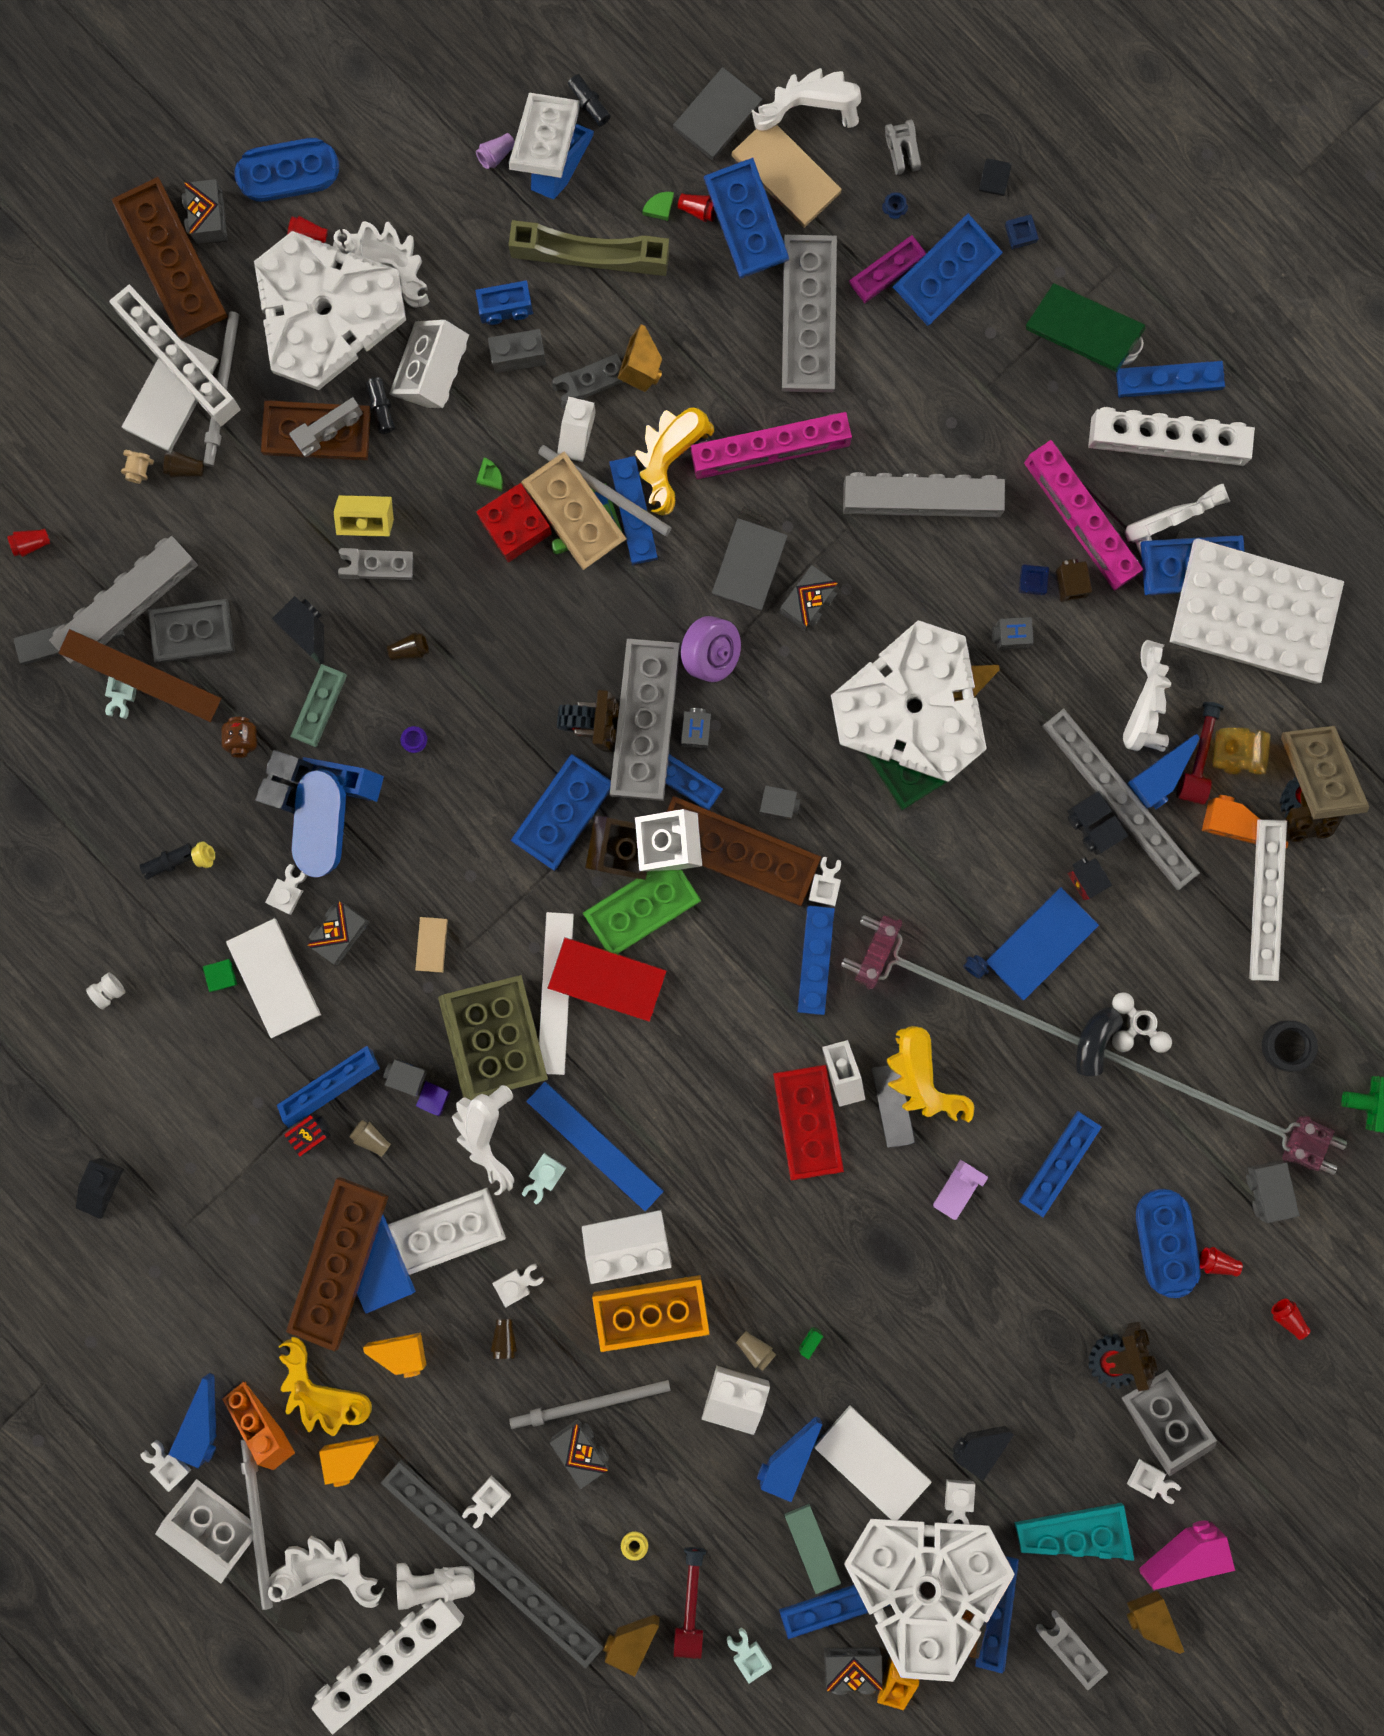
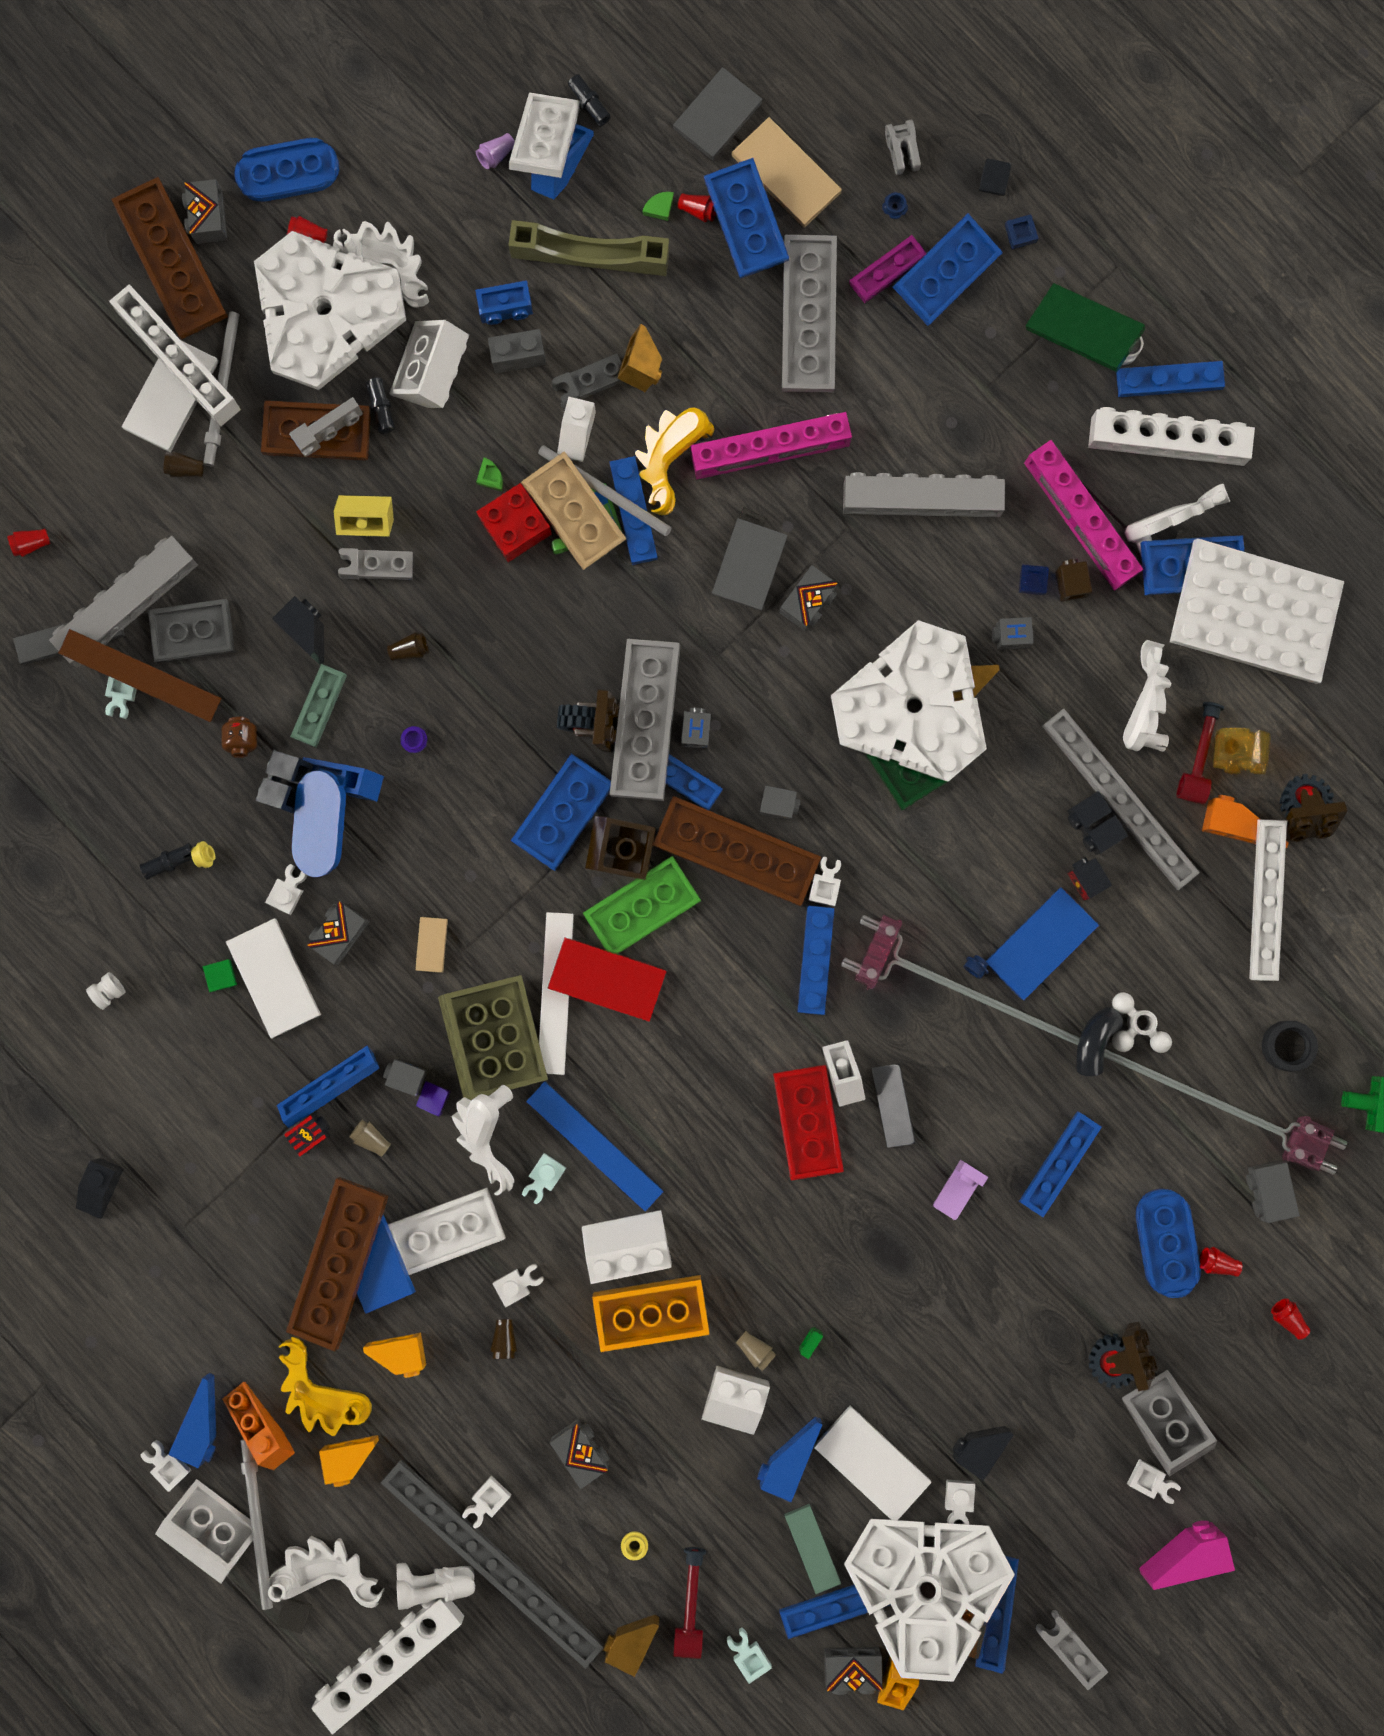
(136, 466): tan brick -> none
(538, 1415): light grey bar -> none
(668, 841): white slope -> none
(710, 649): medium lavender wheel -> none
(815, 91): white animal -> none
(916, 1078): yellow animal -> none
(1079, 1533): teal wing -> none
(1153, 1621): pearl gold slope -> none
(1161, 777): blue slope -> none
(1324, 772): dark tan tile -> none

